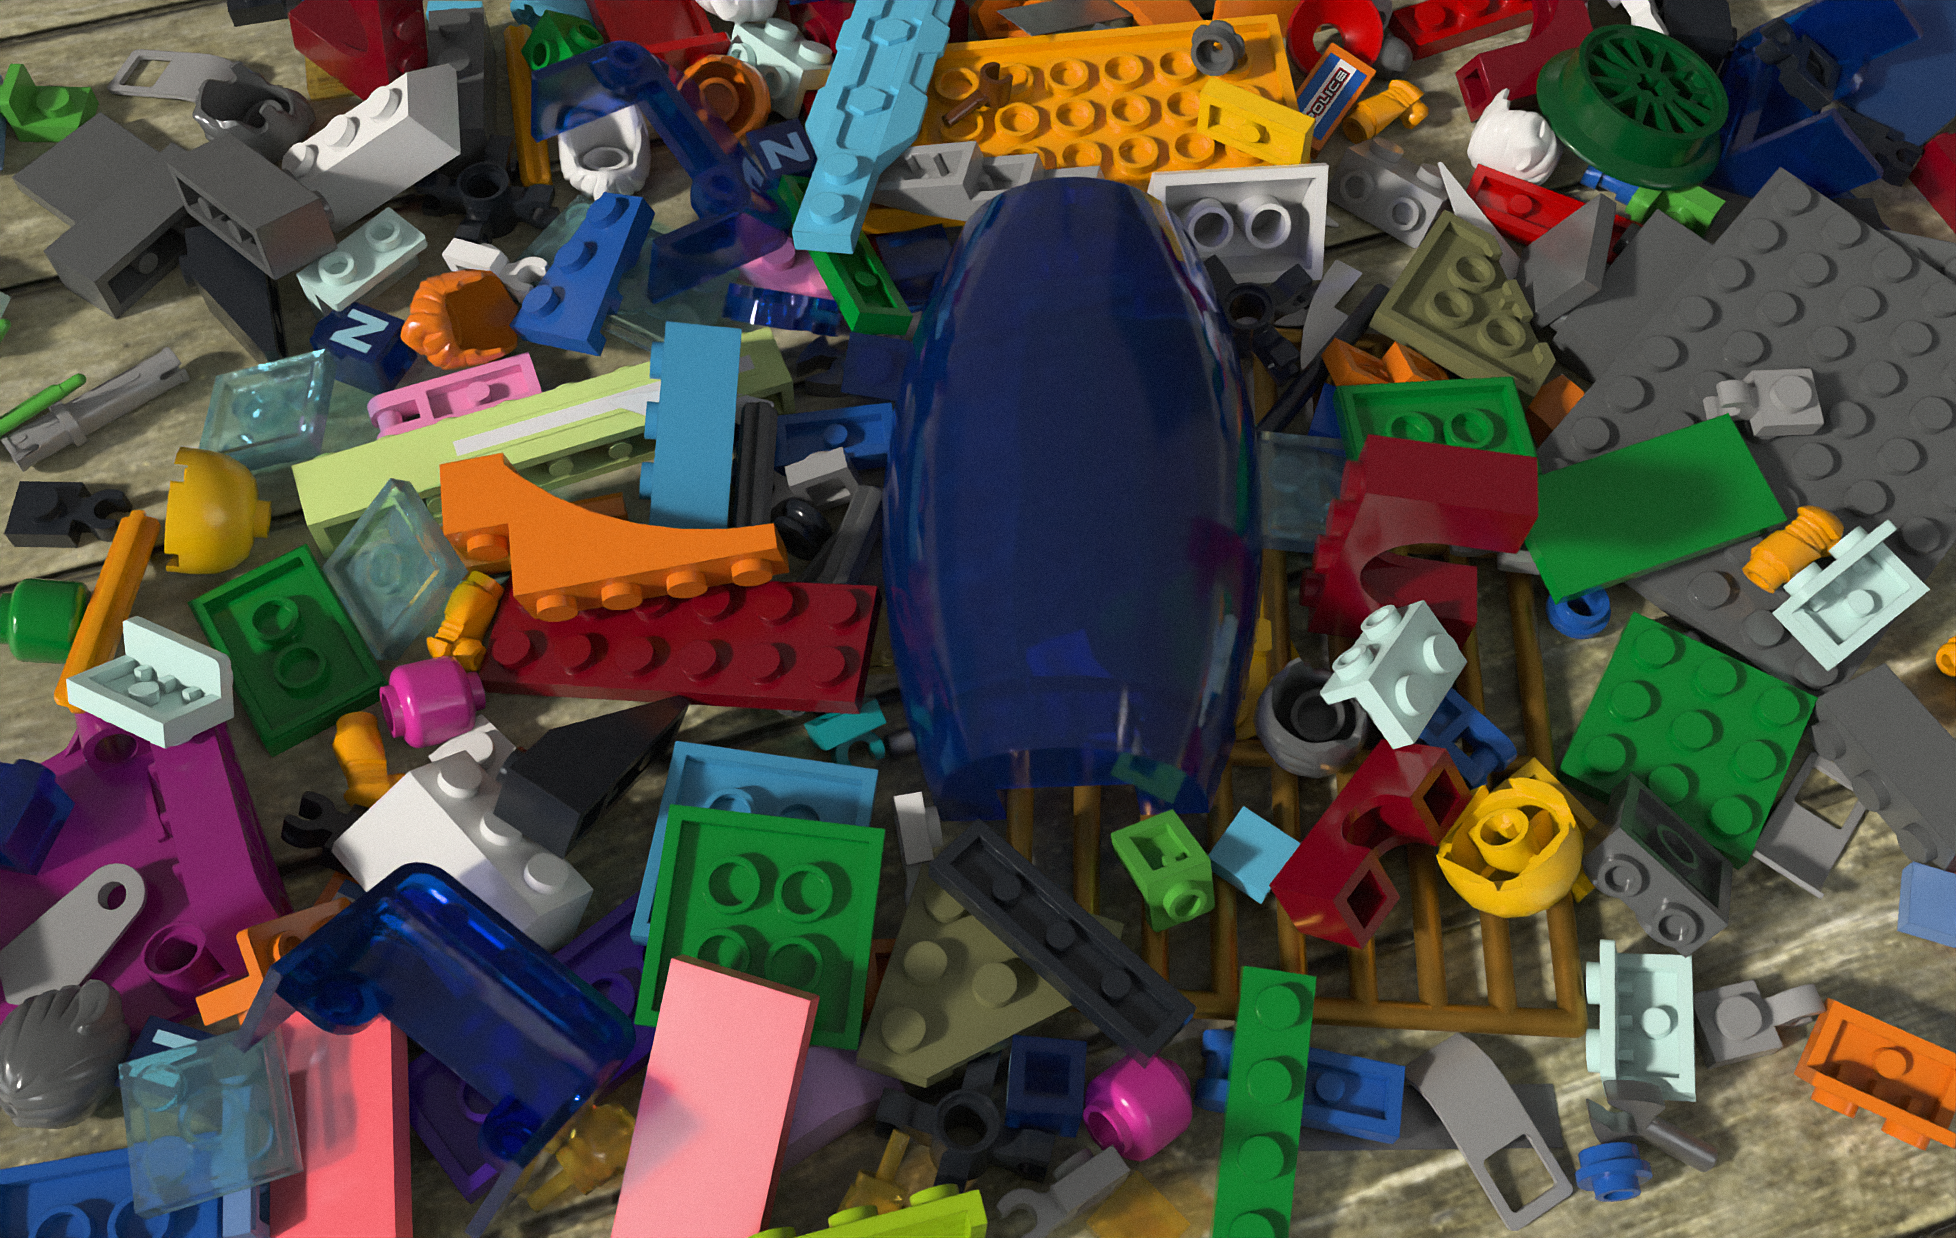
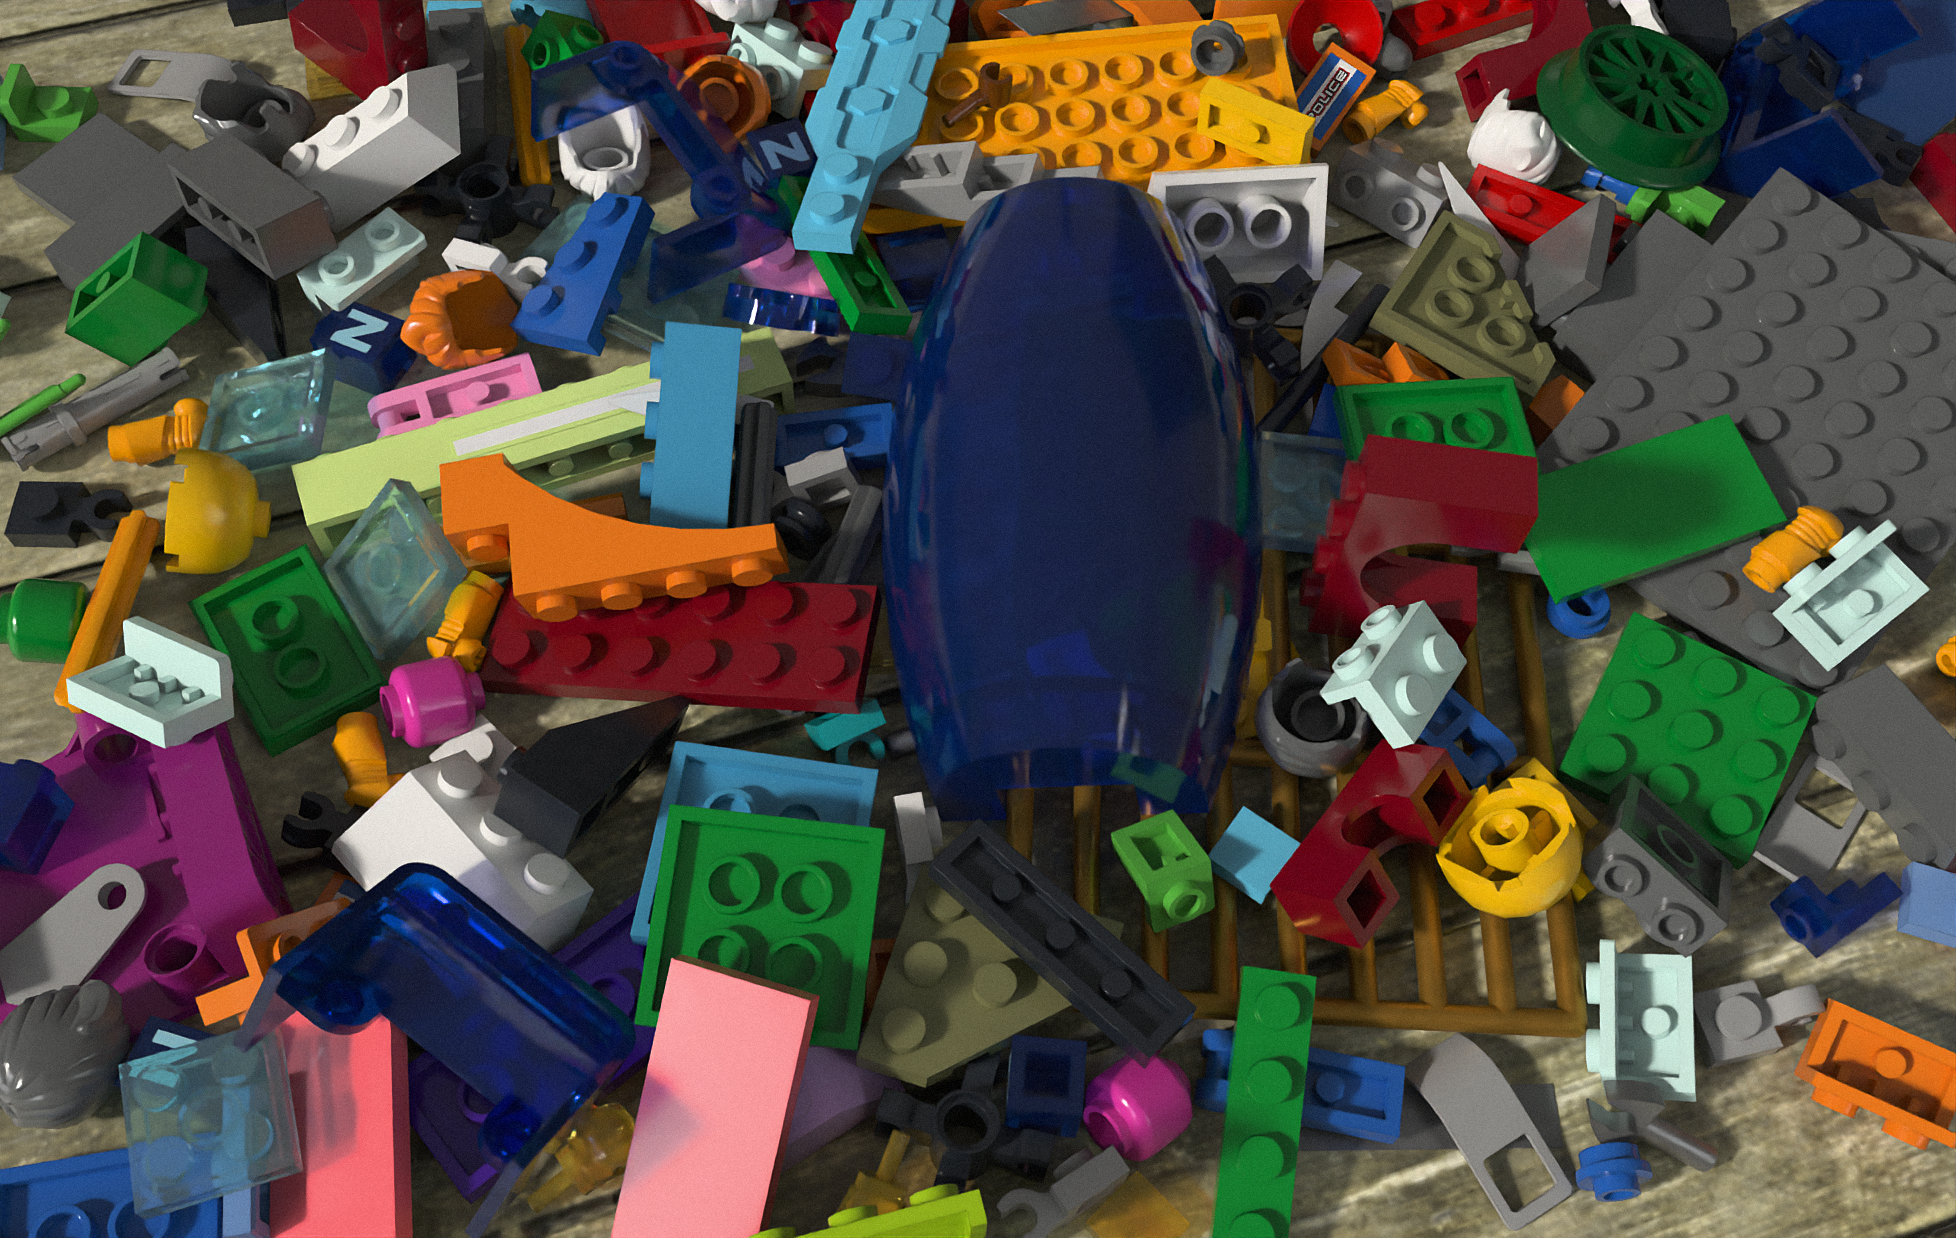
(138, 300): none -> green brick
(159, 436): none -> light orange arm
(1773, 401): light grey plate -> none
(1826, 920): none -> clear blue bracket

